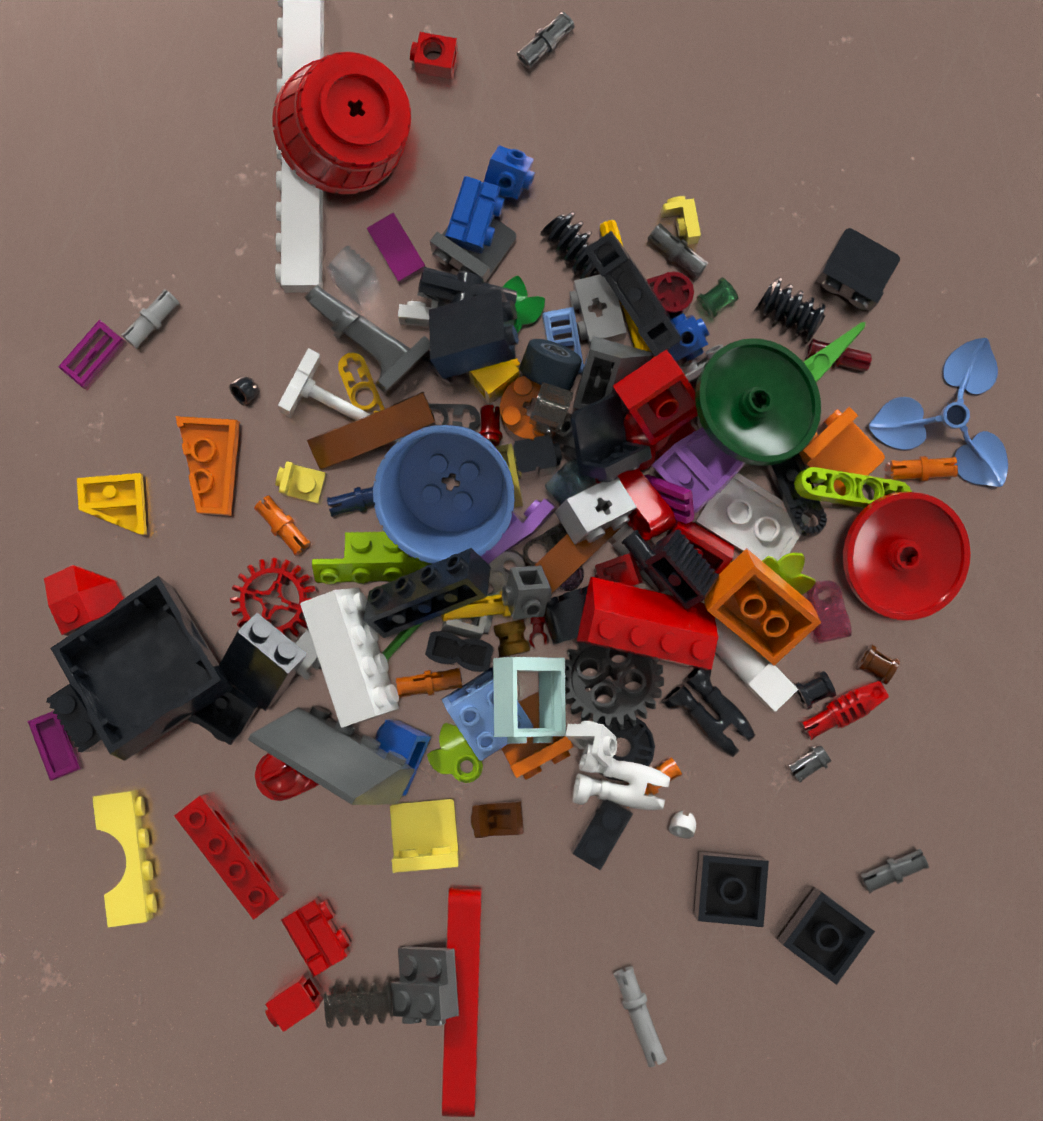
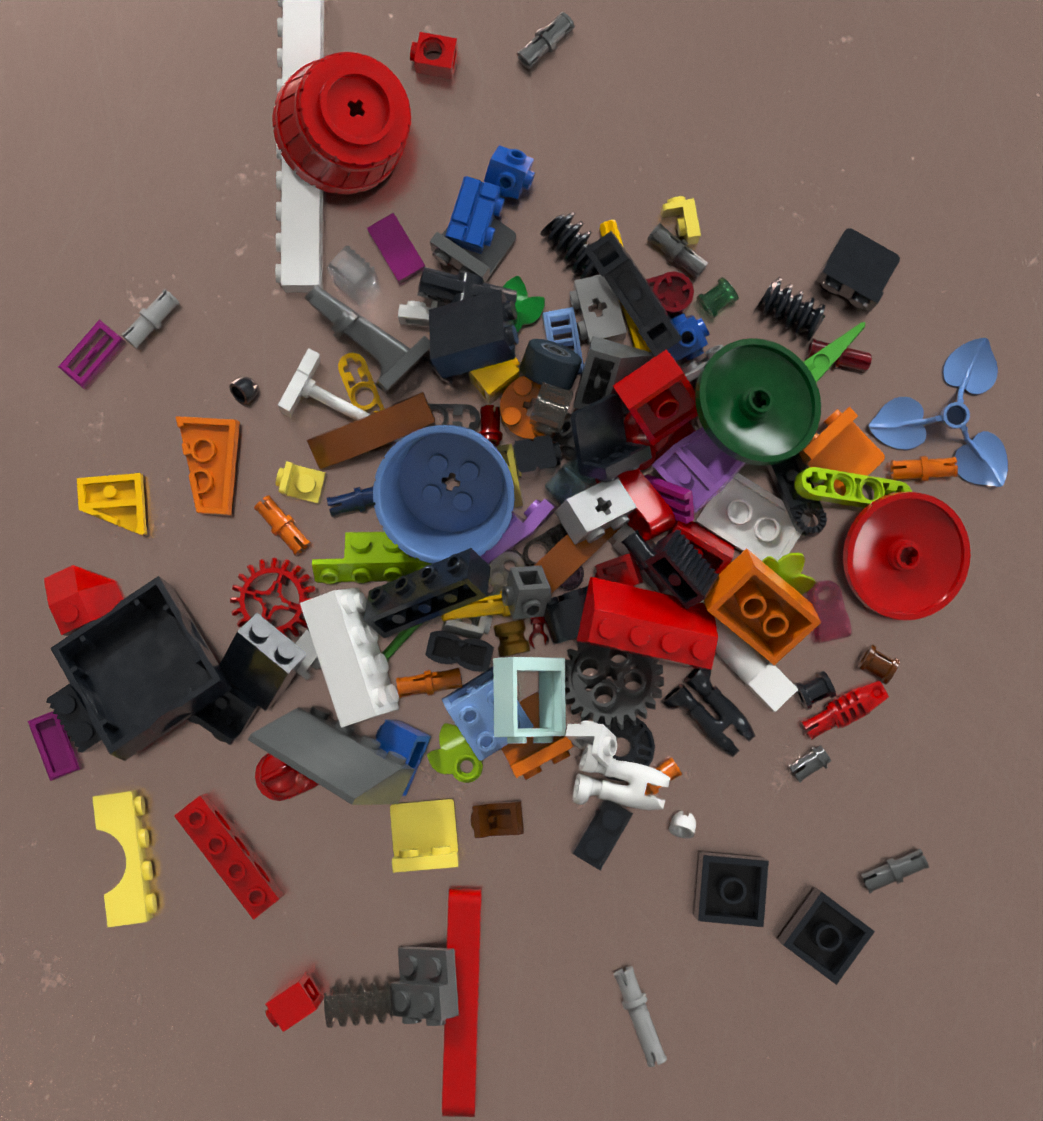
(316, 935): red brick -> none

